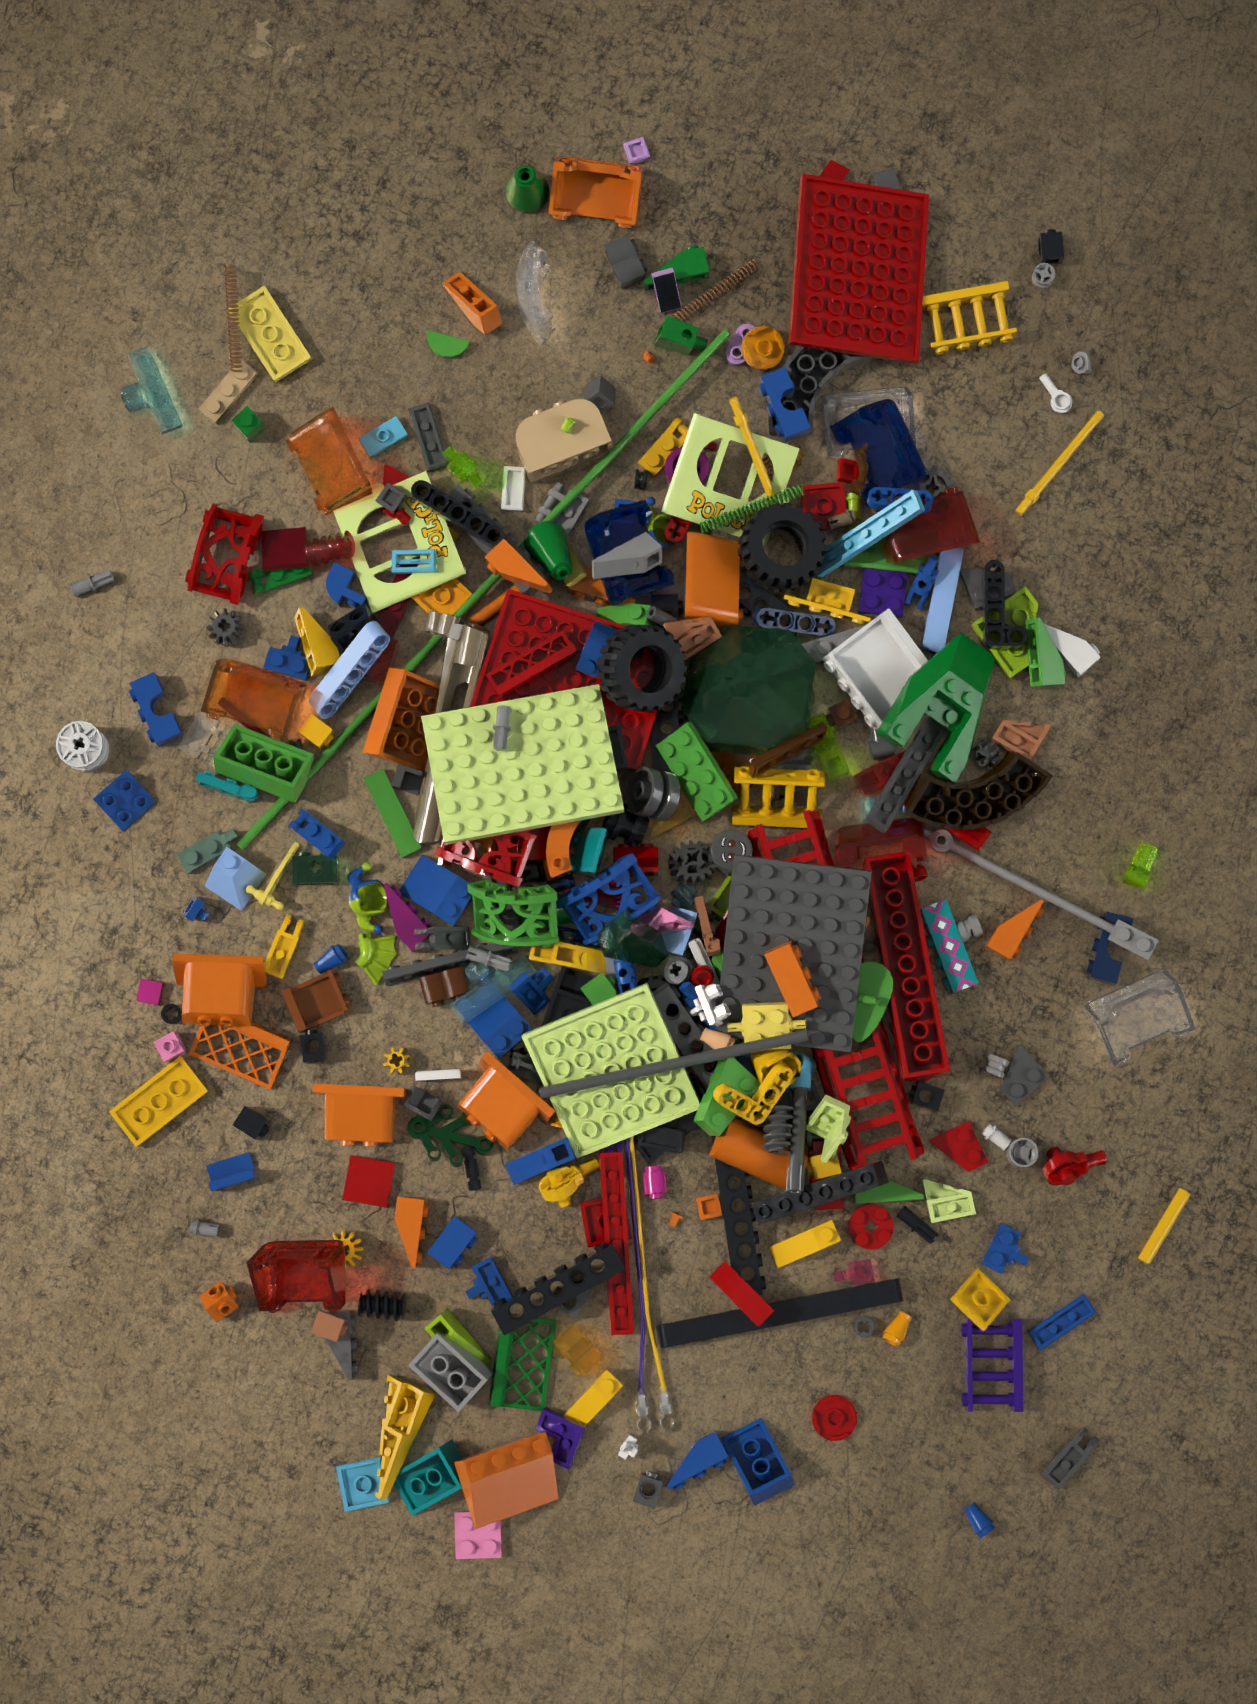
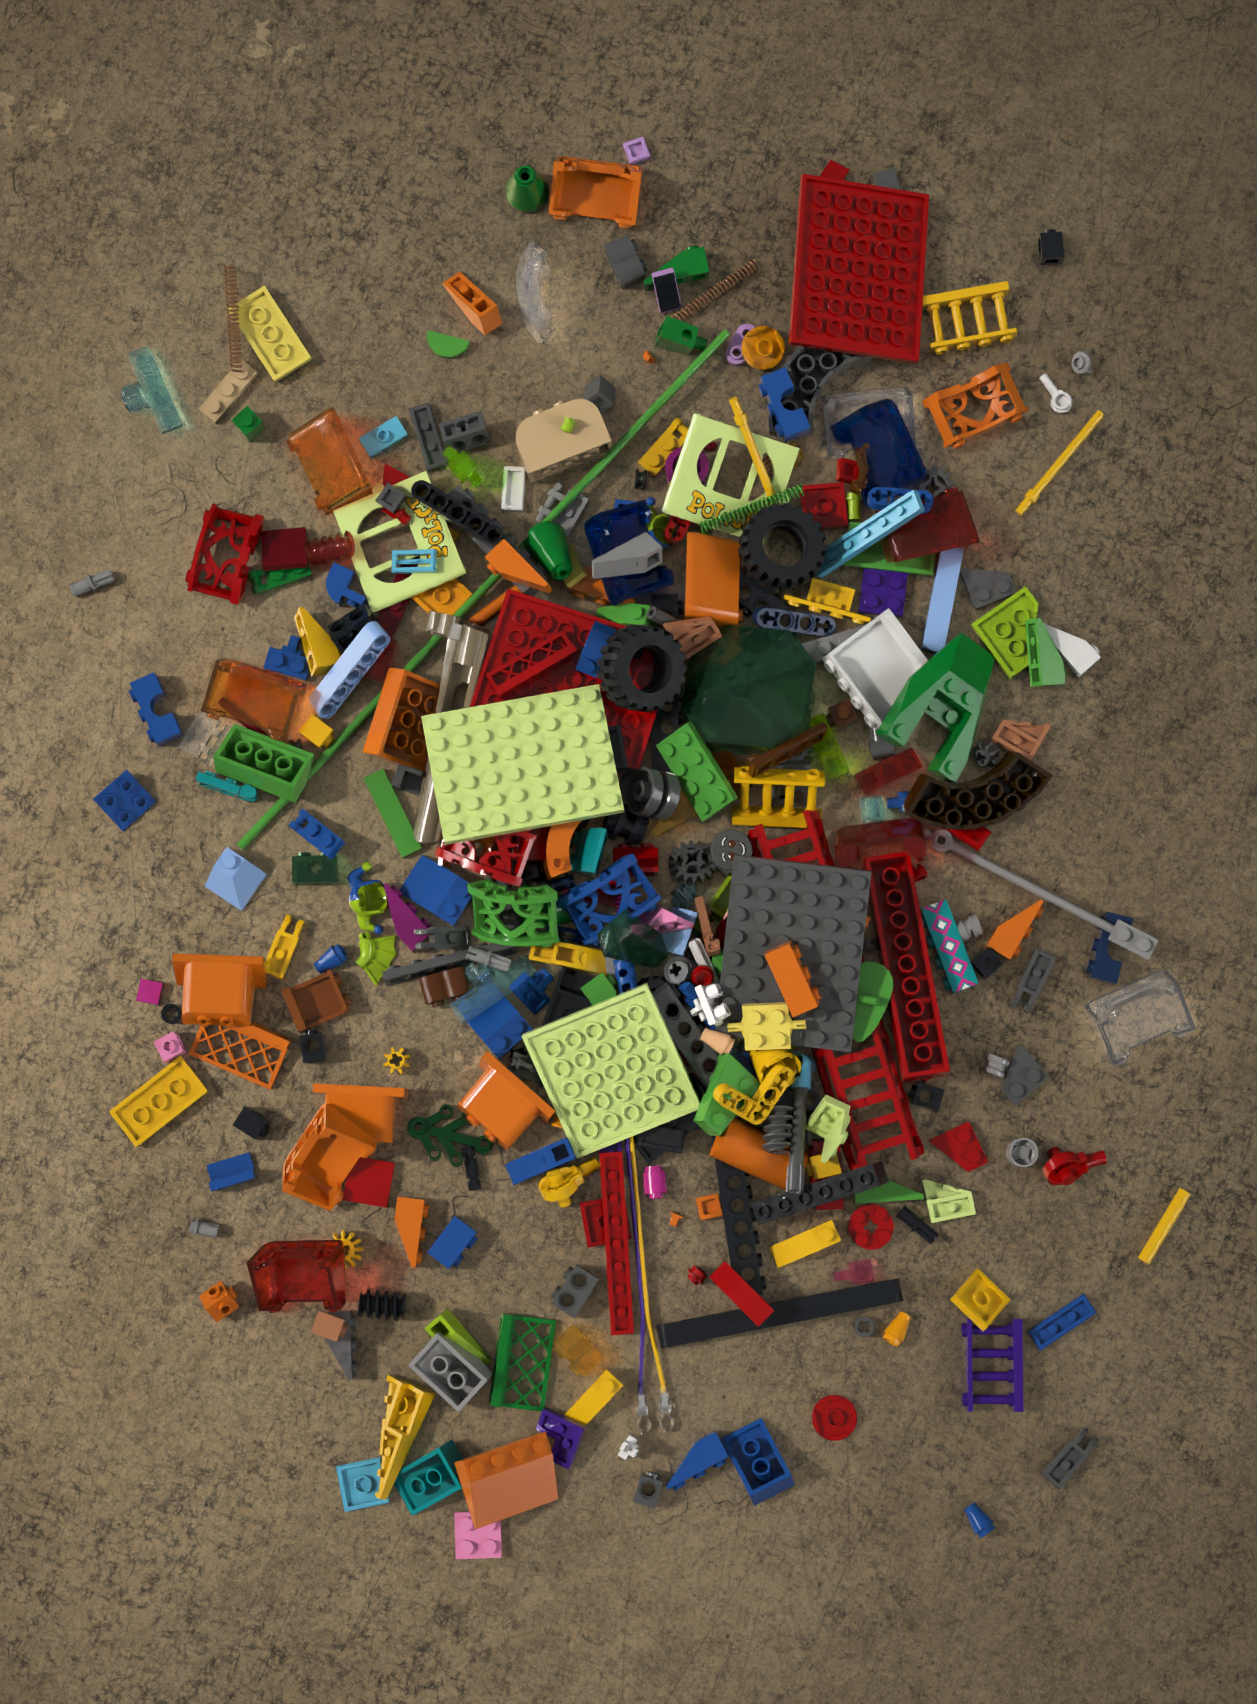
(87, 758): white wheel -> none
(194, 909): blue tile -> none
(206, 850): sand green hinge -> none
(216, 625): dark grey gear -> none
(265, 897): light yellow piece -> none
(325, 1158): none -> orange windscreen
(422, 1103): dark grey panel -> none
(438, 1075): white tile -> none
(465, 432): none -> dark grey brick
(488, 1282): blue hinge -> none
(501, 728): light grey axle -> none
(509, 1322): black brick -> none
(673, 1064): dark grey piece -> none
(696, 1275): none -> red plate
(842, 520): dark tan pin -> none
(905, 775): dark grey plate -> none
(925, 573): blue hinge -> none
(986, 963): none -> black brick
(989, 379): none -> orange fence
(996, 1136): white pin -> none
(998, 605): black beam -> none
(1004, 1250): blue hinge -> none
(1034, 978): none -> dark grey hinge
(1045, 271): light grey wheel -> none
(1139, 870): clear neon green piece -> none

